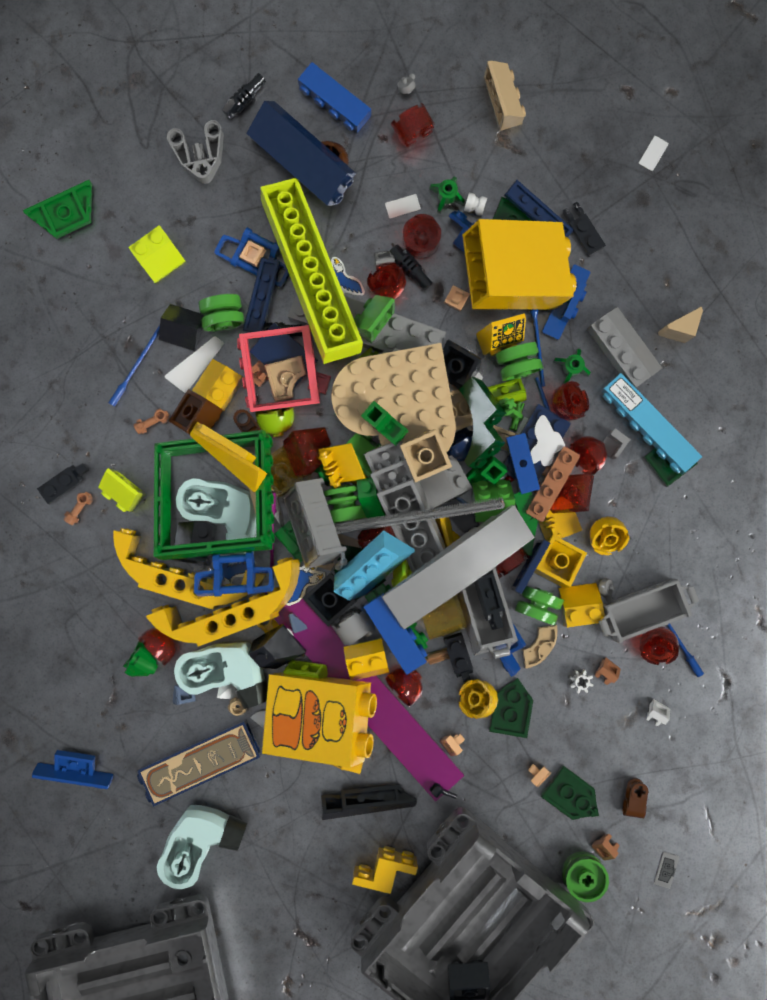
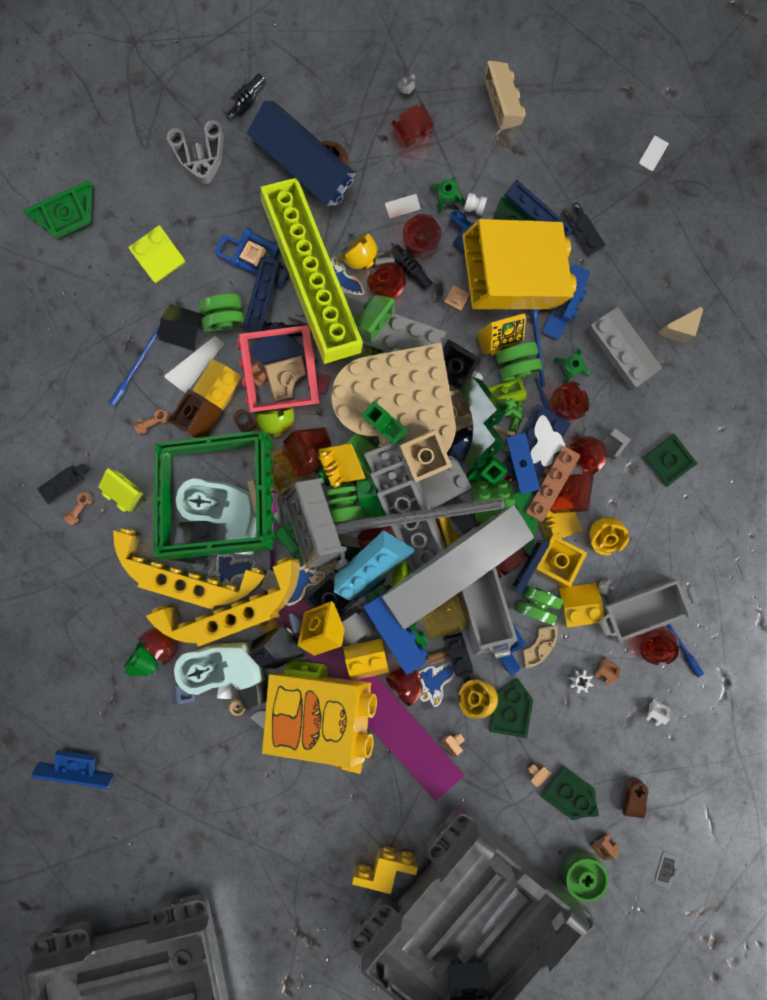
(191, 841): light aqua piece -> none
(199, 762): brick -> none
(219, 589): blue bar -> none
(230, 455): yellow wedge -> none
(321, 629): none -> yellow slope
(334, 98): blue brick -> none
(360, 253): none -> yellow cylinder
(365, 801): black wedge -> none
(433, 681): none -> sticker
(437, 789): black hand -> none
(490, 600): black hinge -> none
(651, 424): medium azure brick -> none

